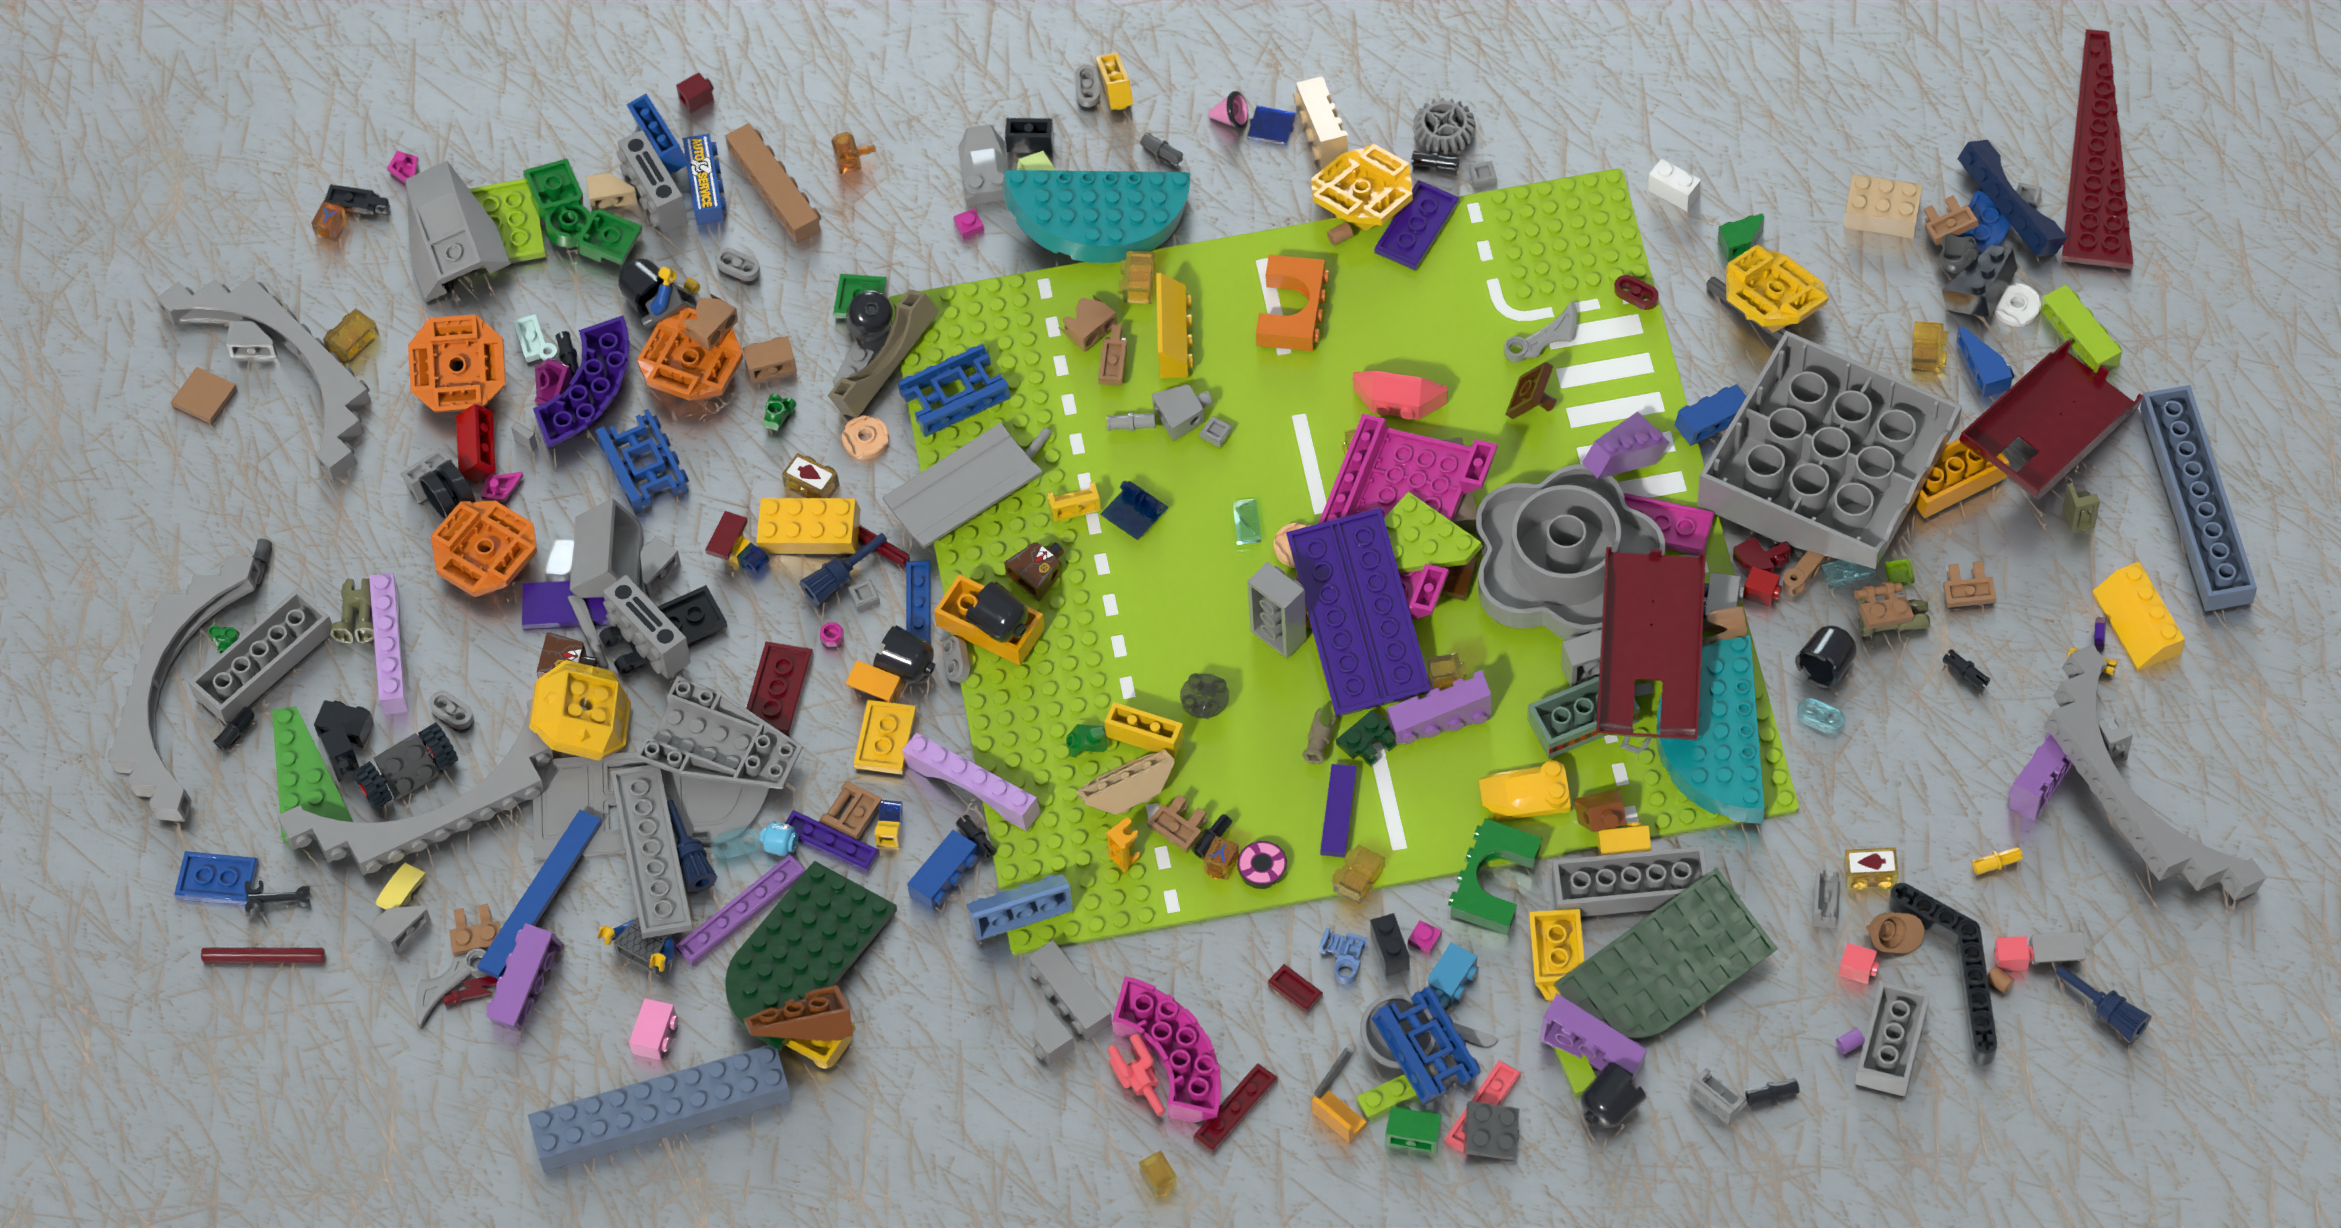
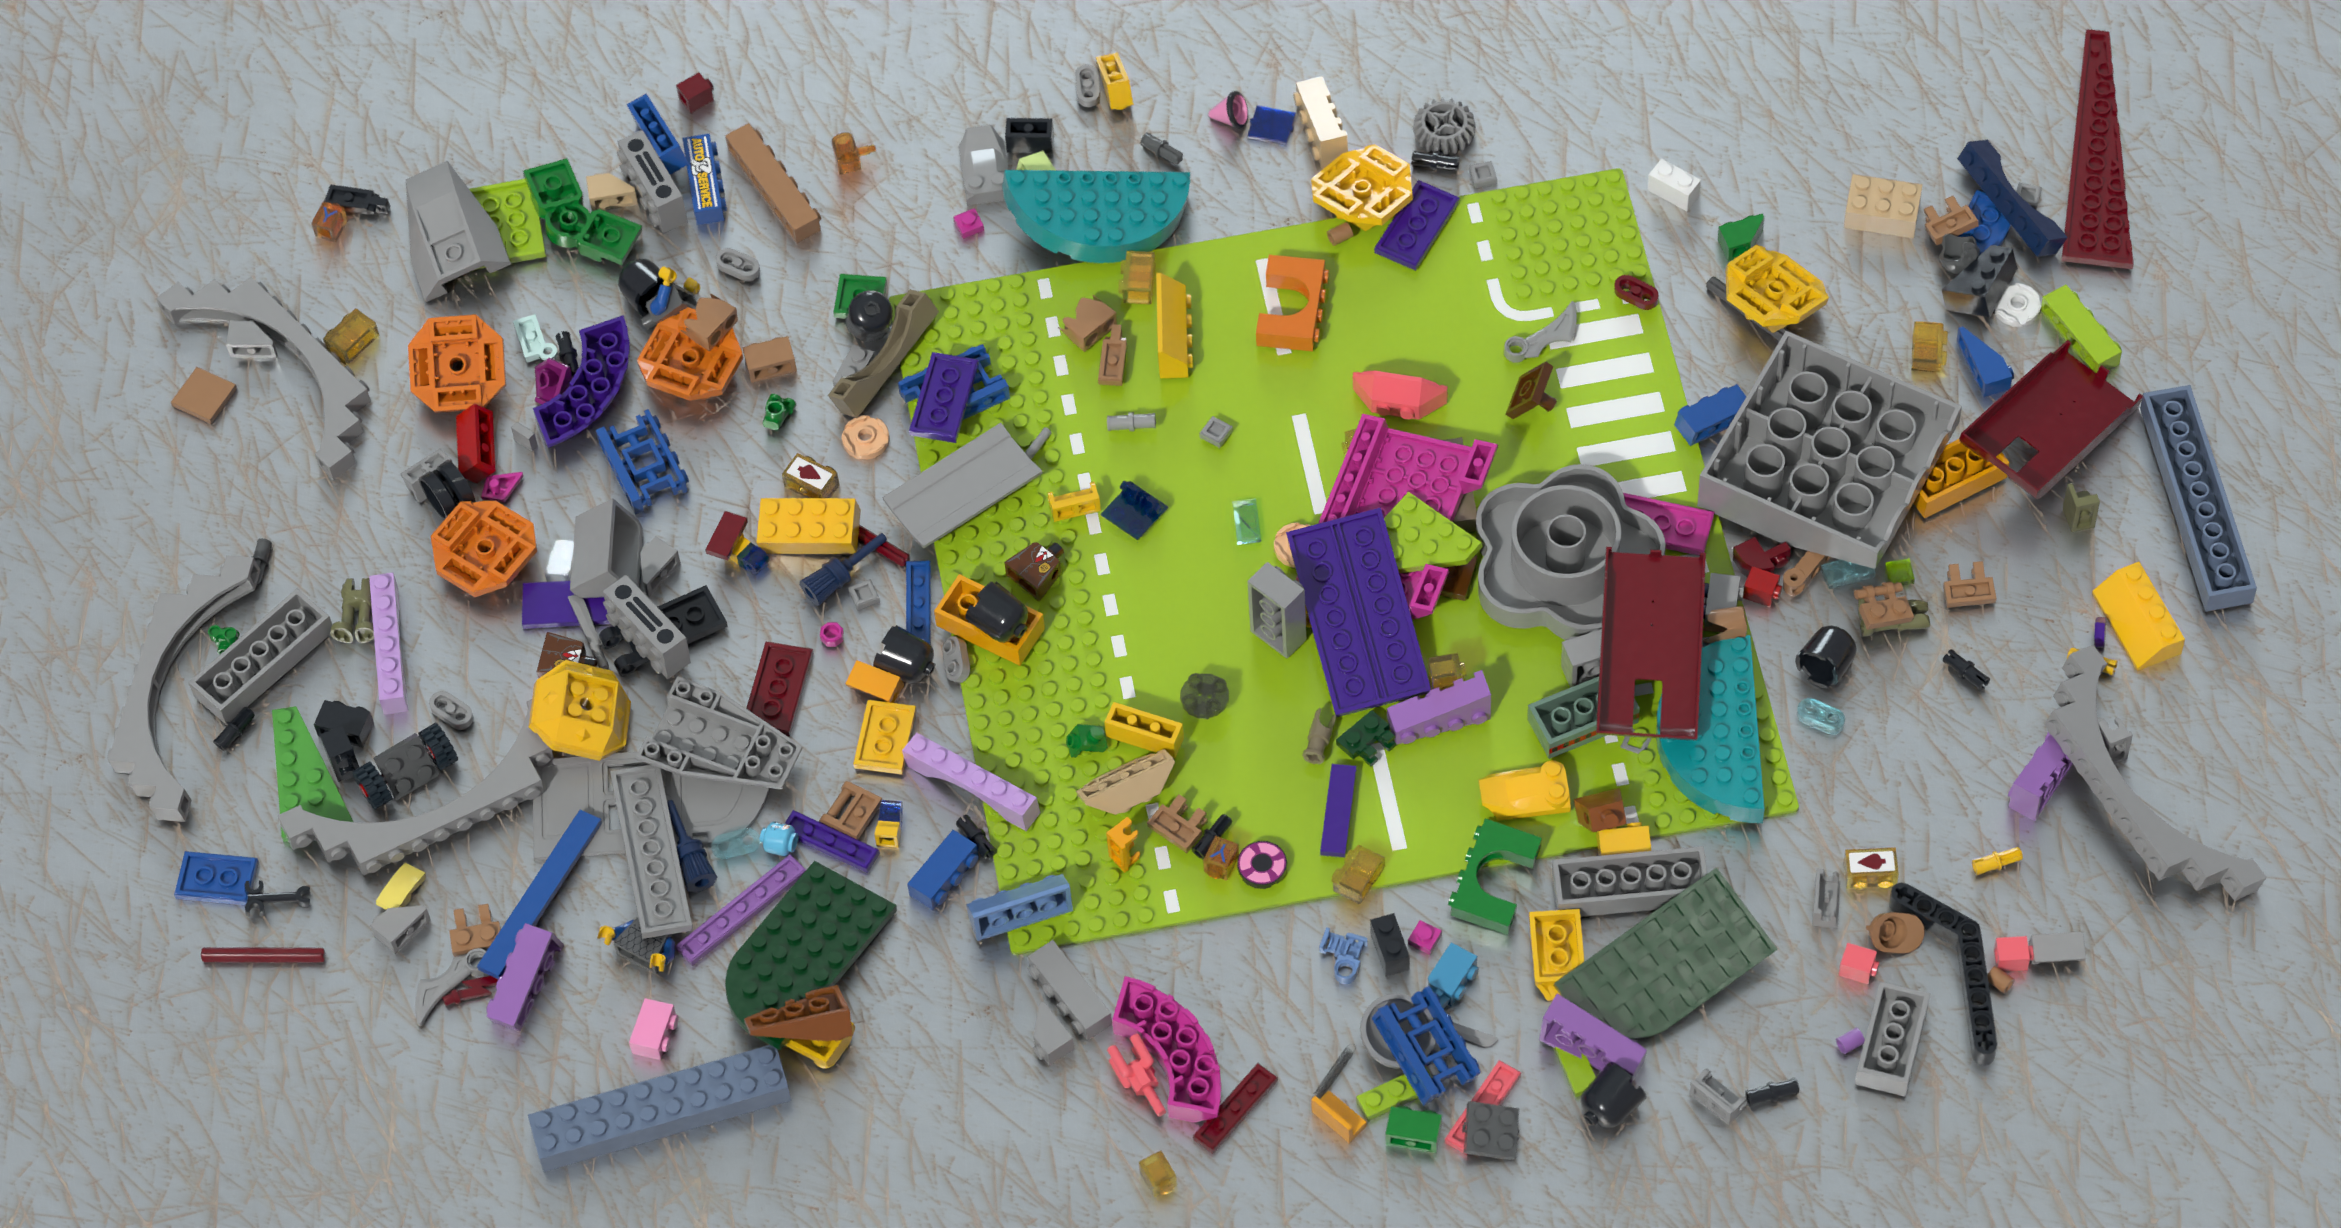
(403, 165): dark pink piece -> none
(944, 397): none -> dark purple tile
(1180, 409): light grey torso -> none
(1295, 988): dark red tile -> none
(1626, 448): medium lavender wedge -> none
(2111, 1007): dark blue piece -> none

